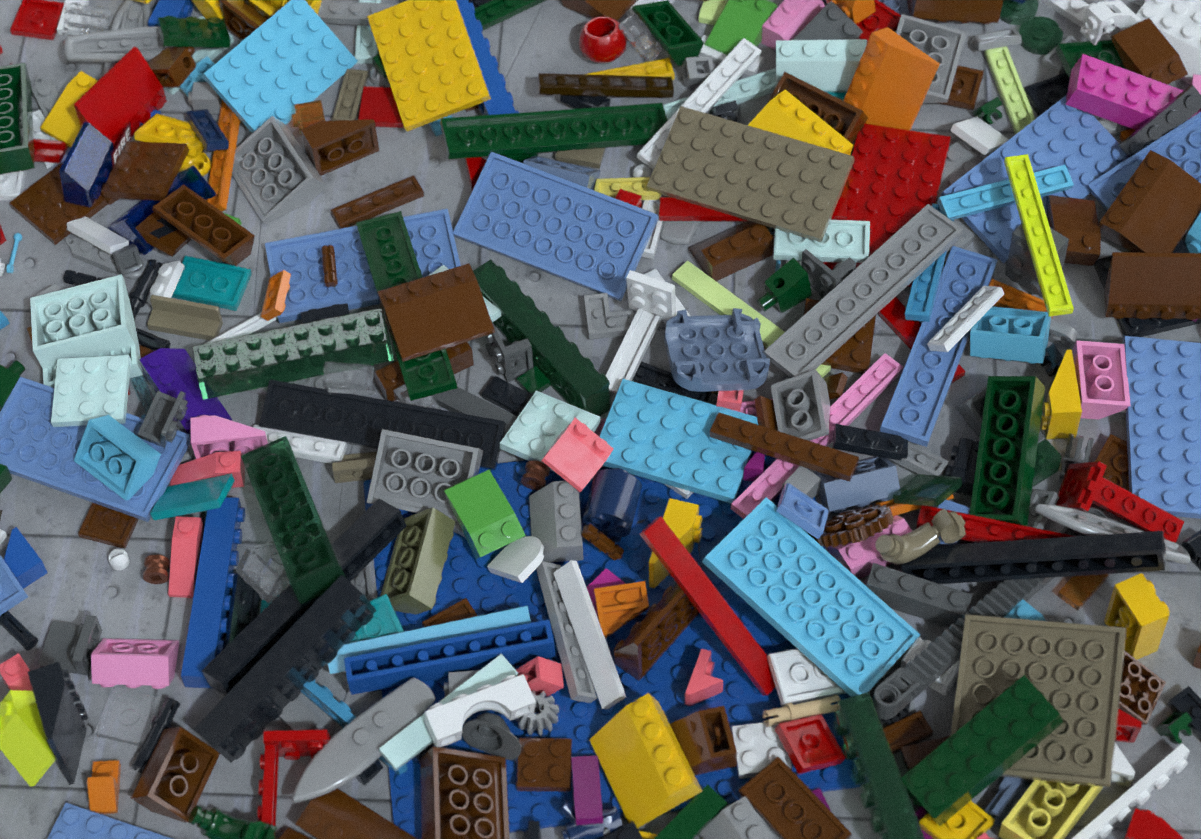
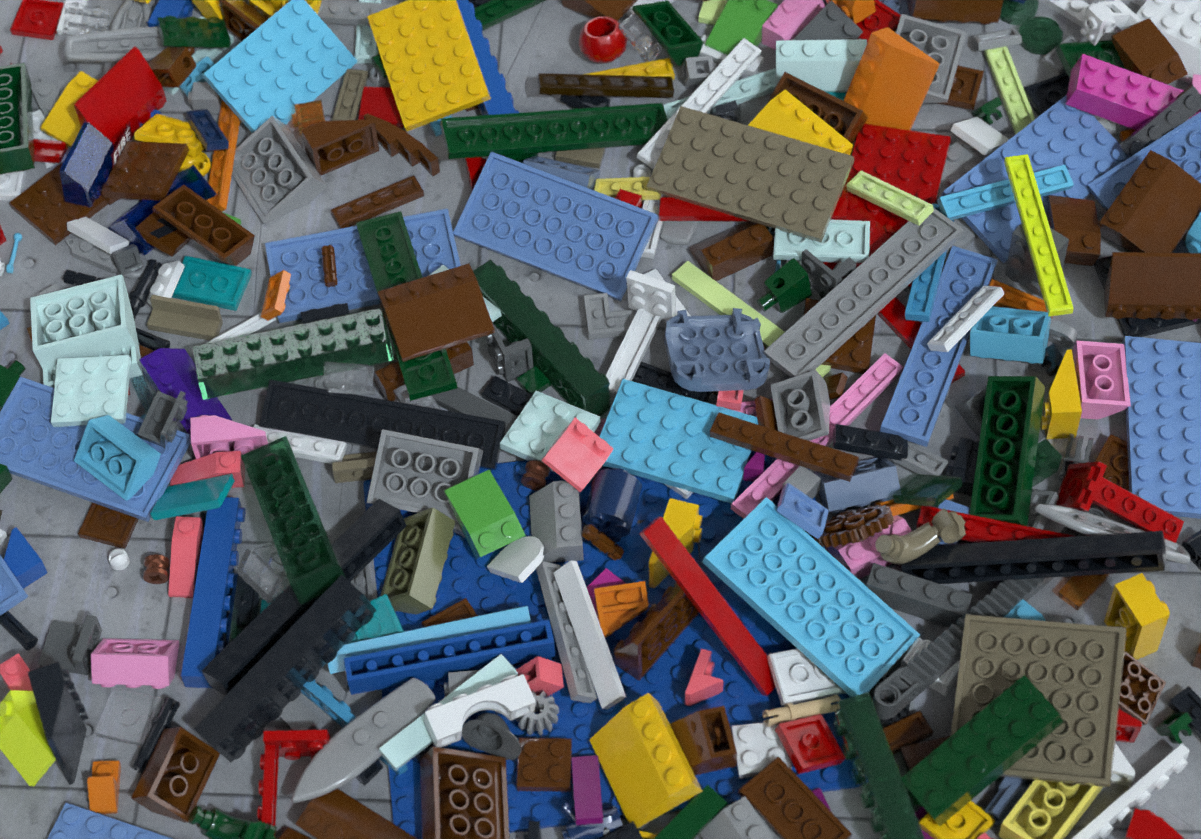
(398, 141): none -> reddish brown slope
(890, 198): none -> yellowish green tile

